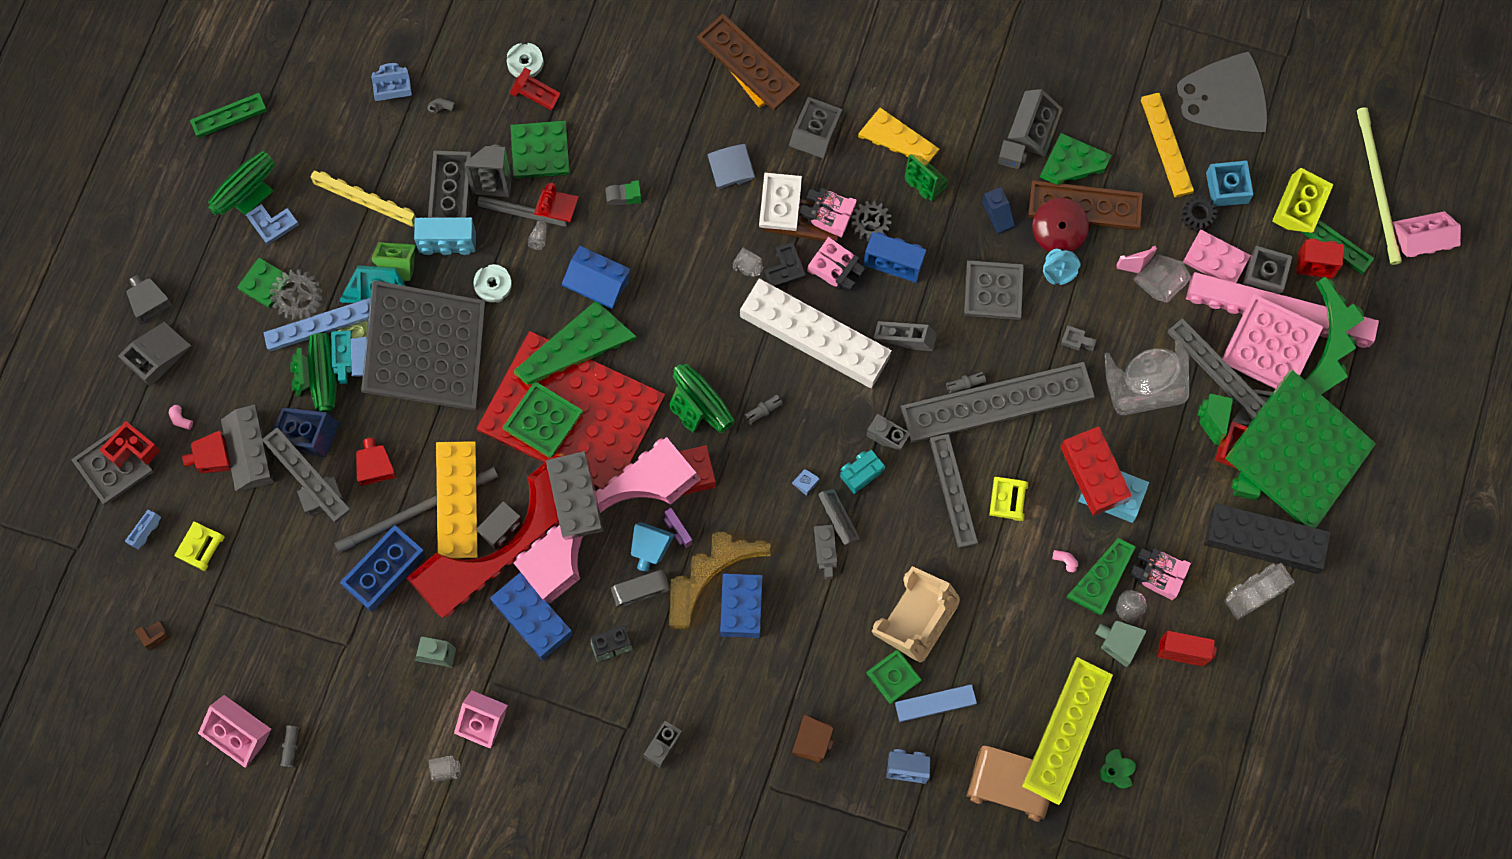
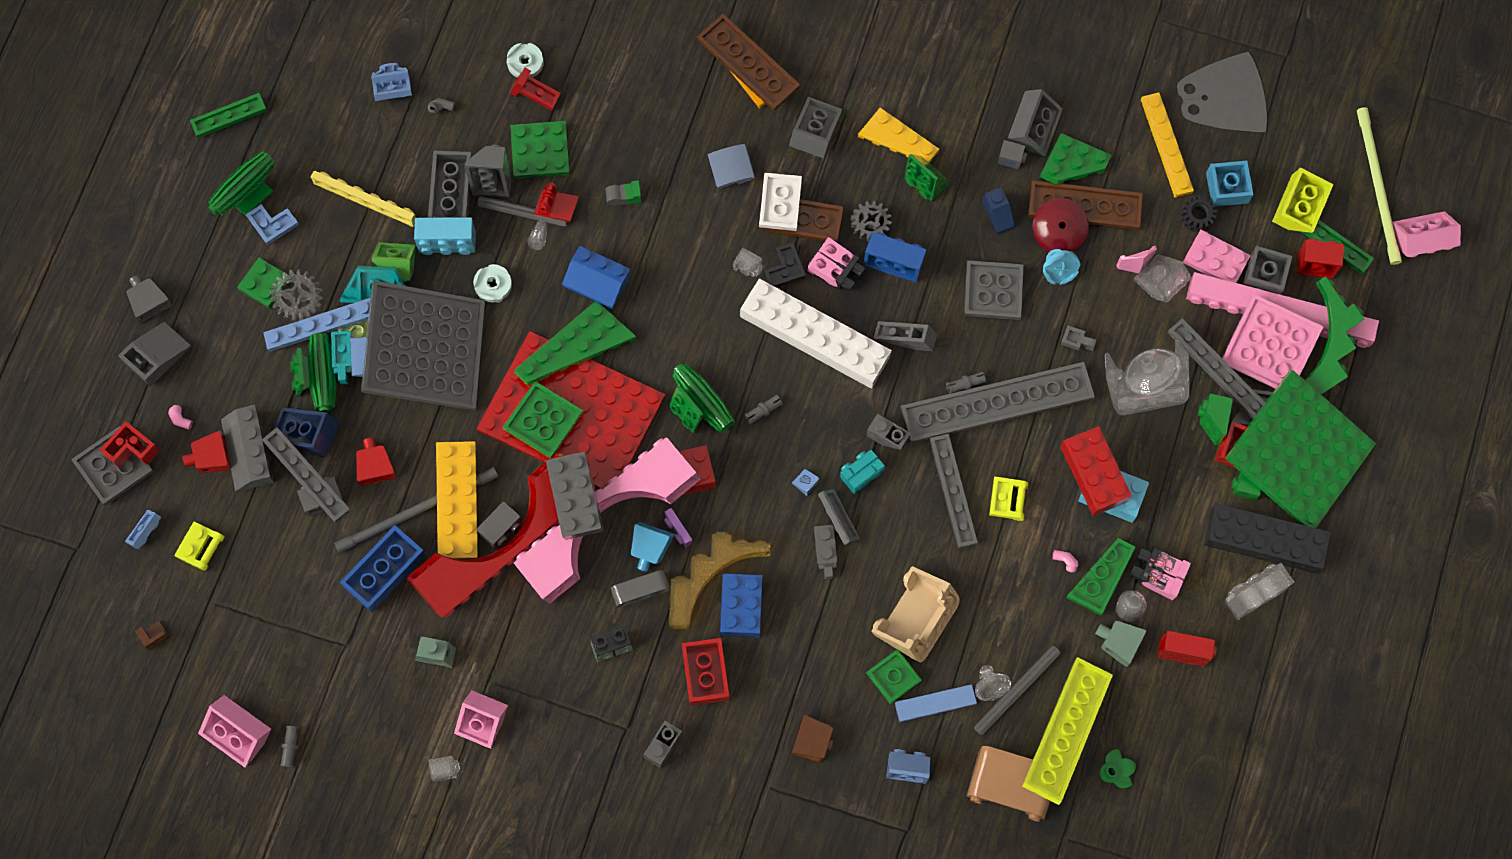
(531, 616): blue brick -> none
(705, 671): none -> red brick
(829, 211): hips -> none
(991, 684): none -> clear hair
(1020, 686): none -> dark grey axle

